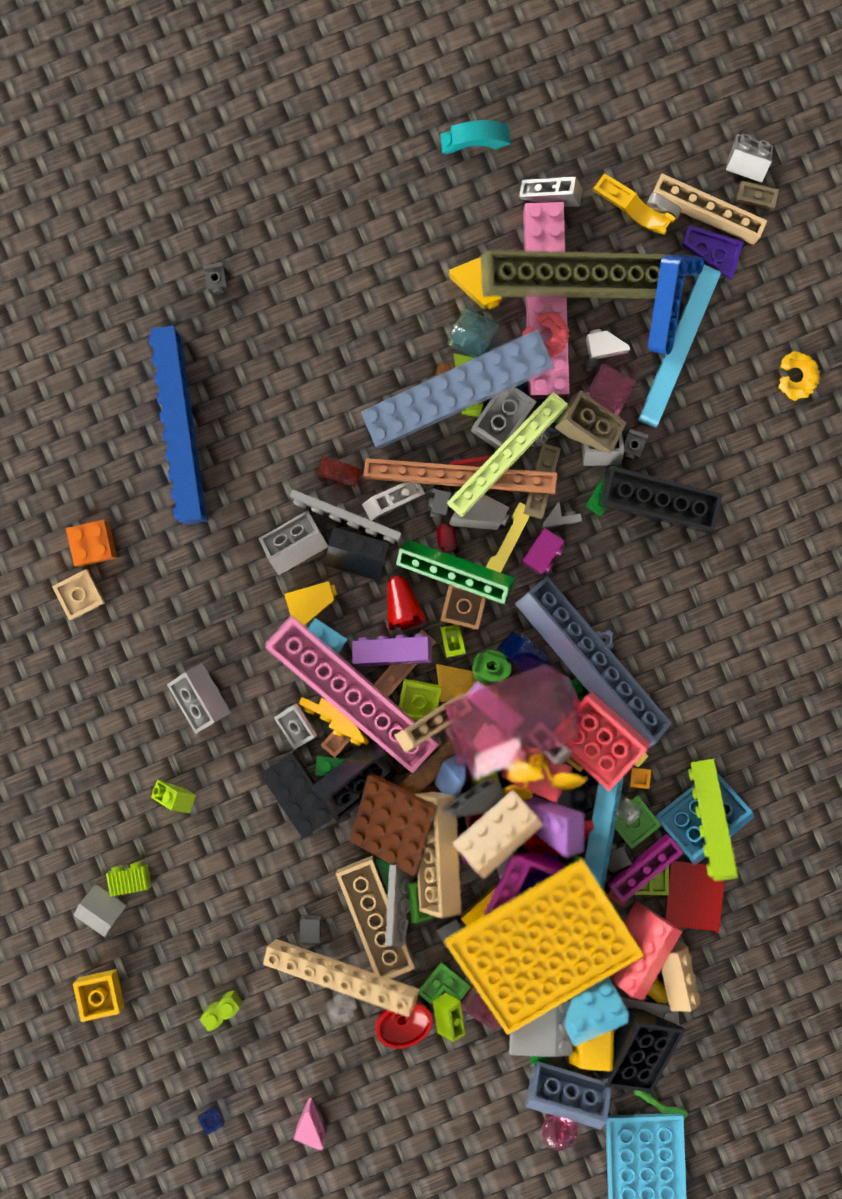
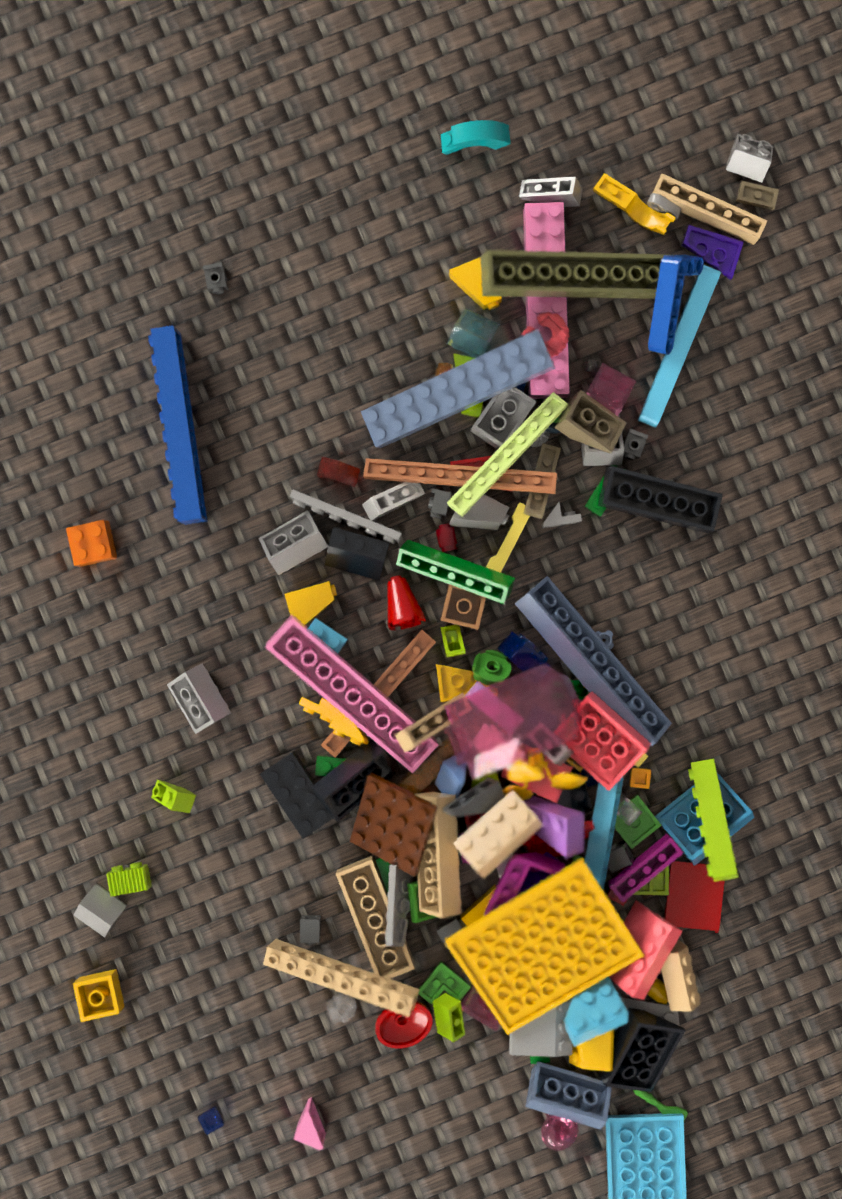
(78, 594): tan plate -> none
(219, 1011): lime brick -> none
(296, 725): light grey slope -> none
(392, 651): medium lavender brick -> none
(419, 698): lime plate -> none
(542, 552): magenta brick -> none
(604, 345): white slope -> none
(810, 375): yellow piece -> none

